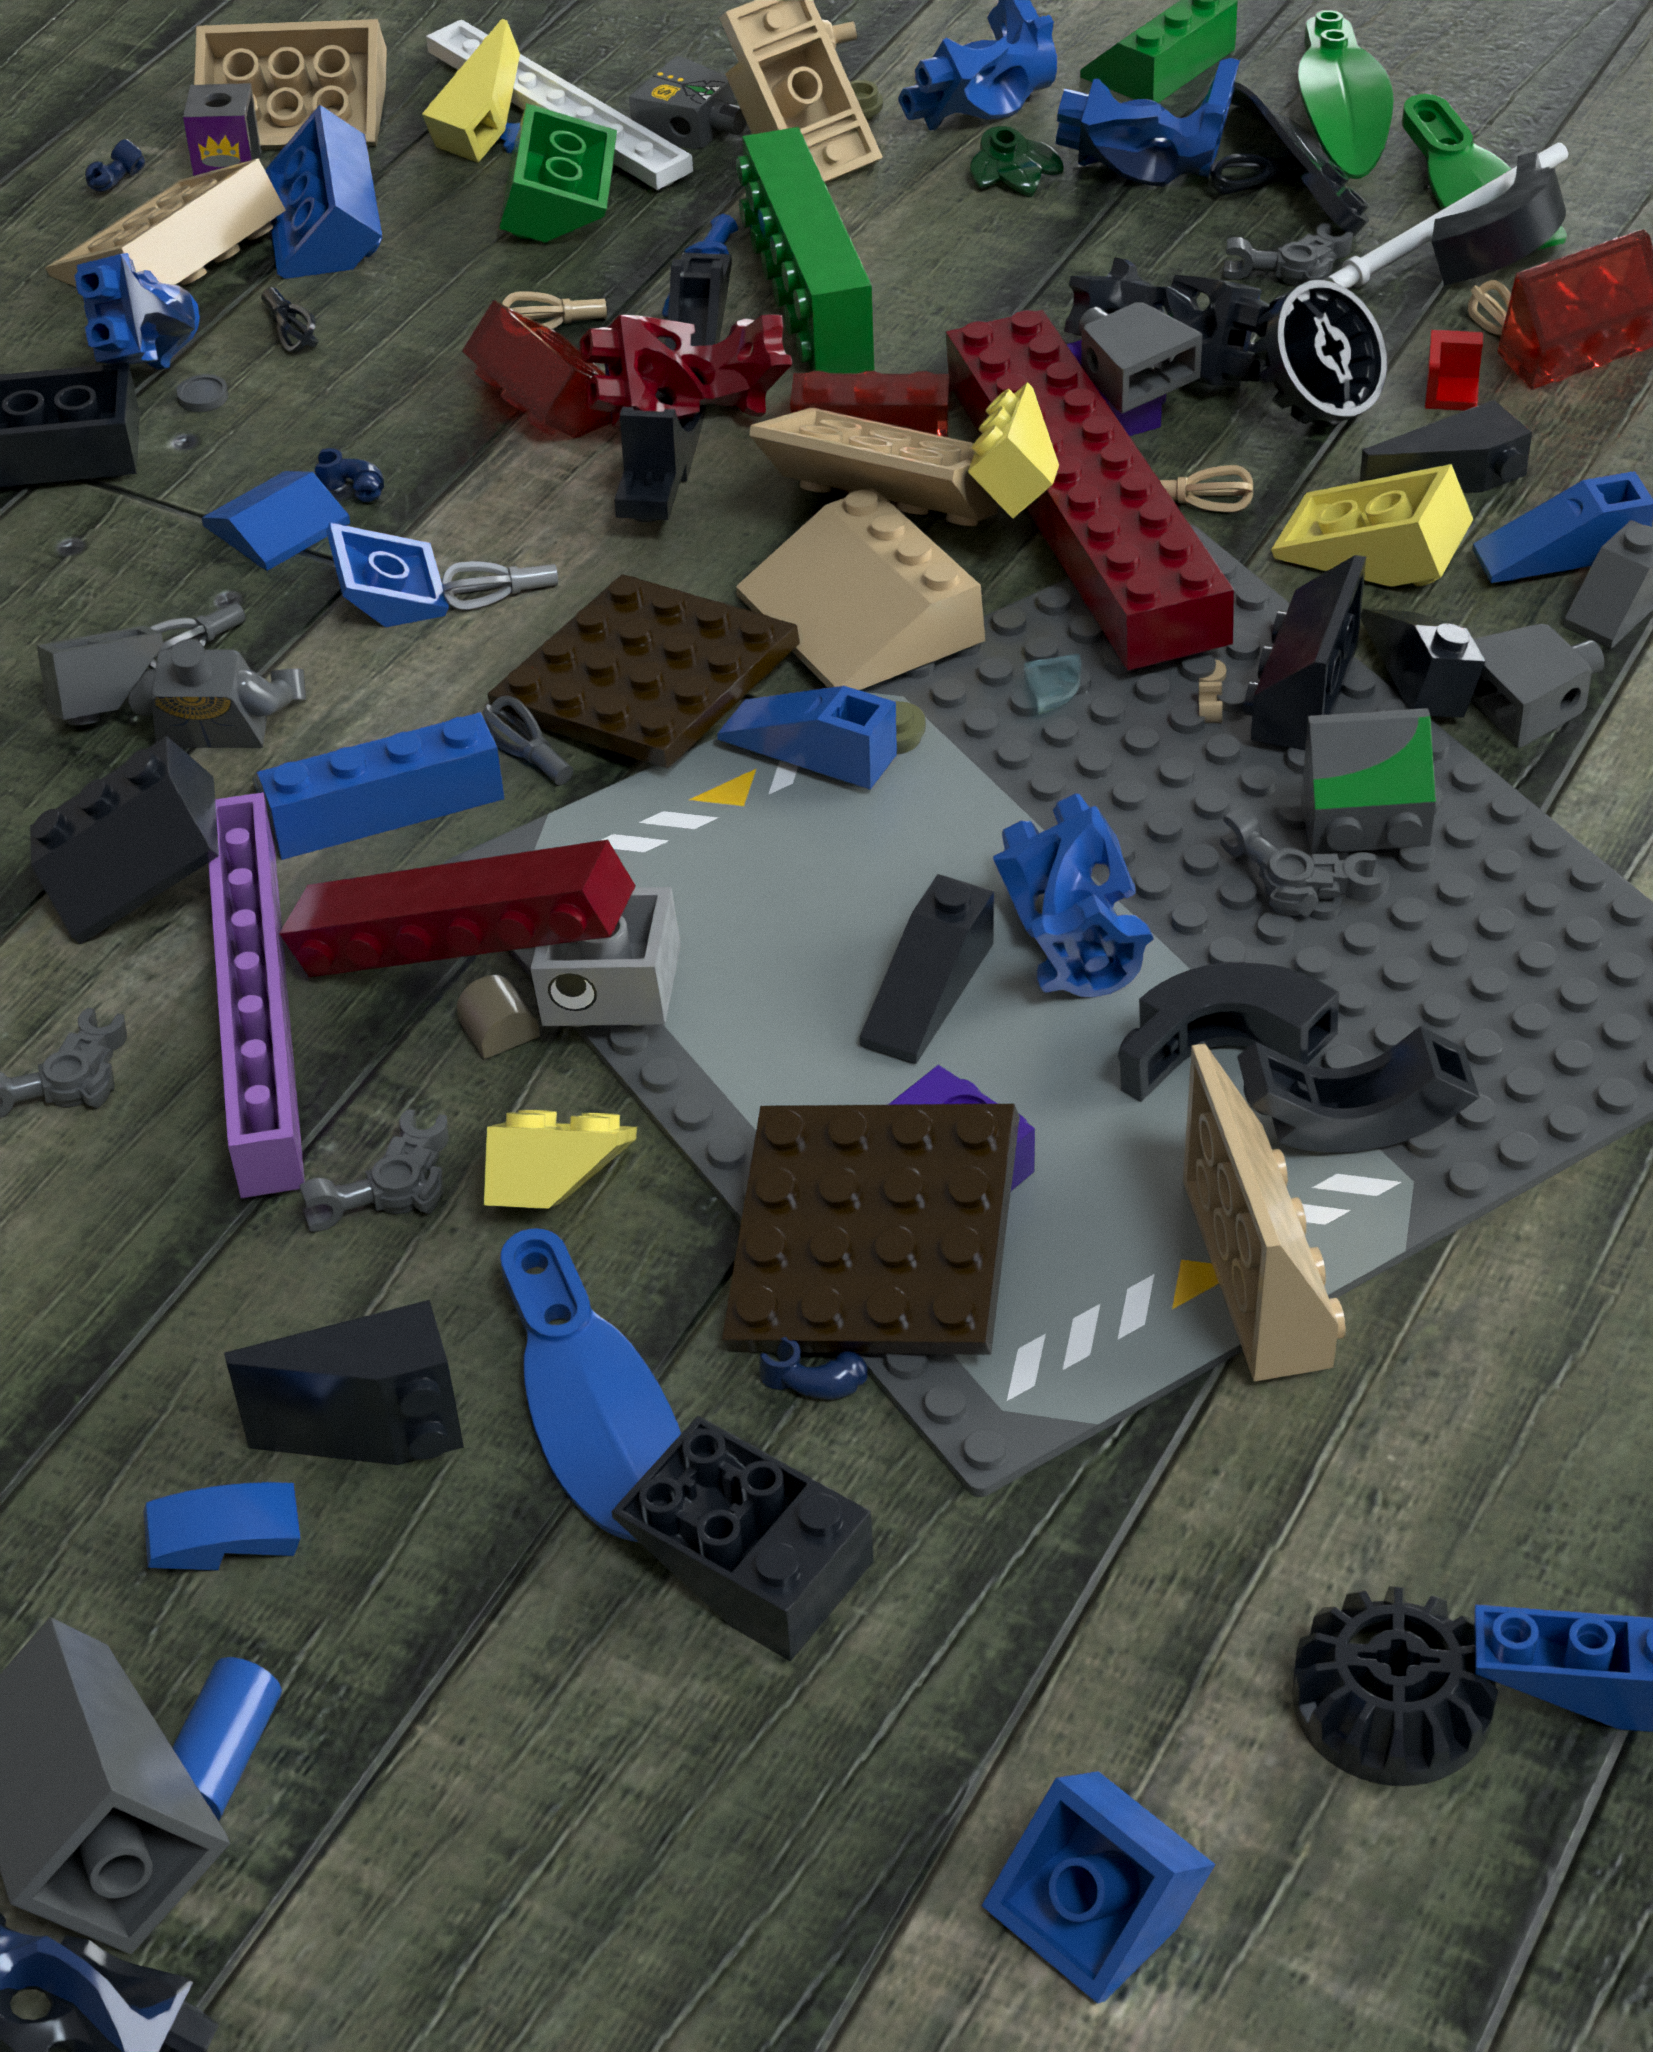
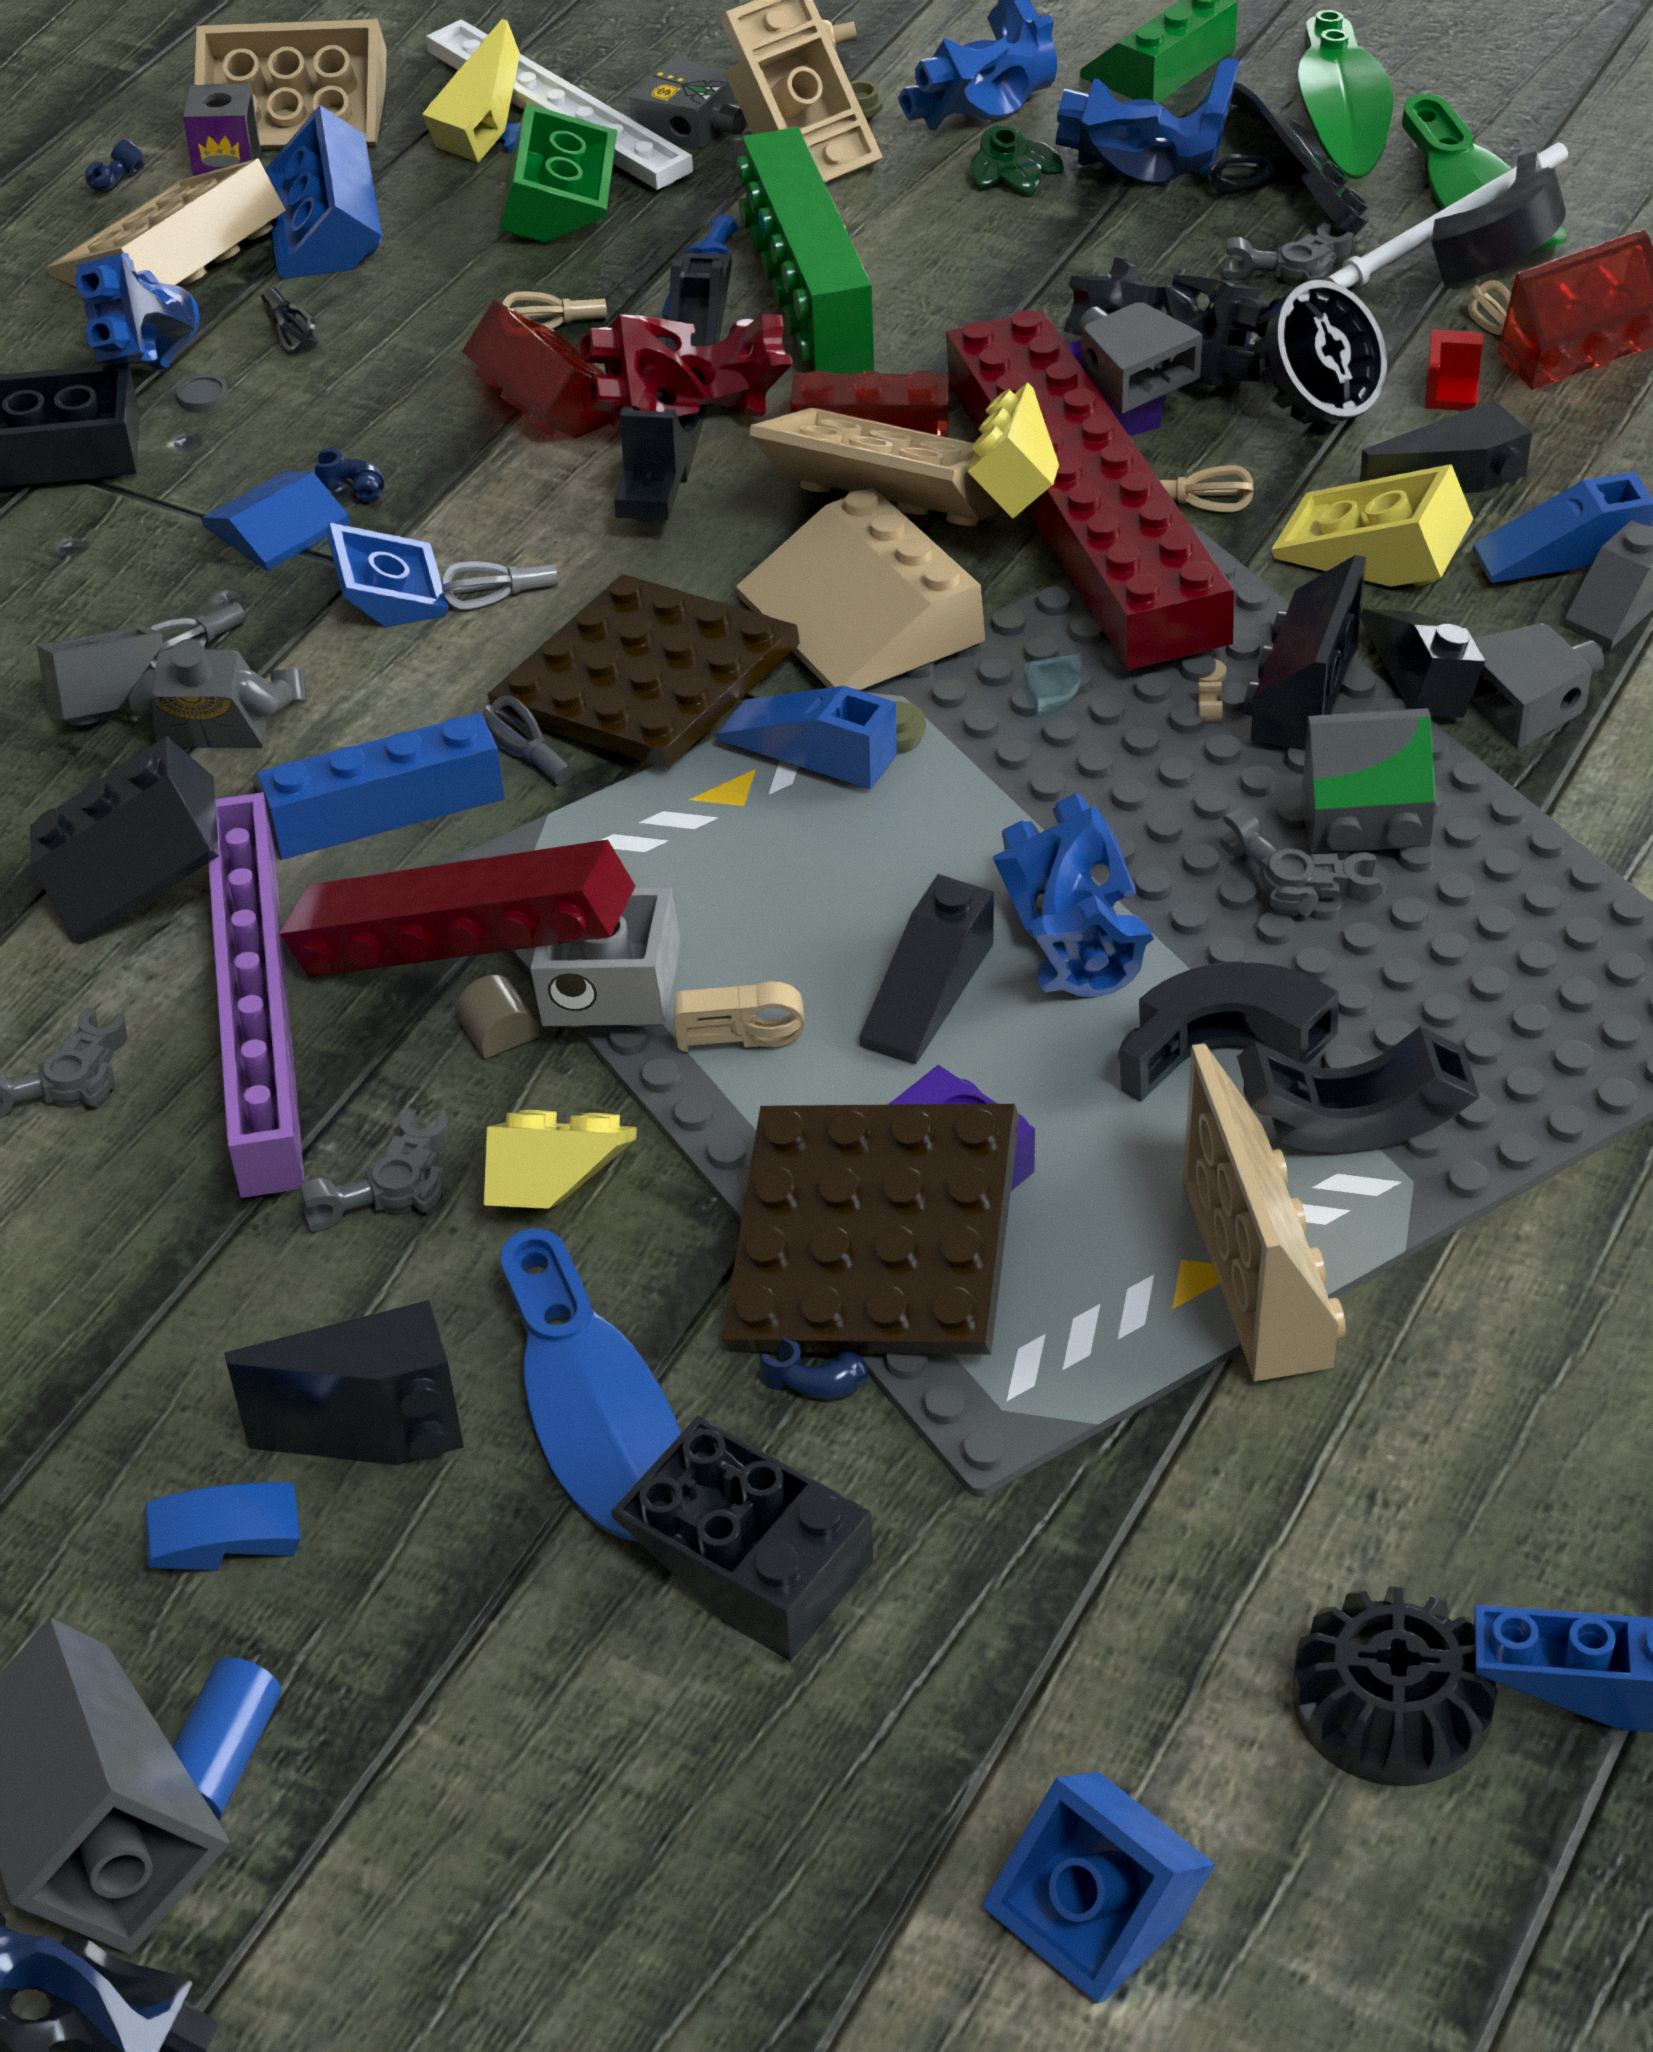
(729, 1012): none -> tan piece

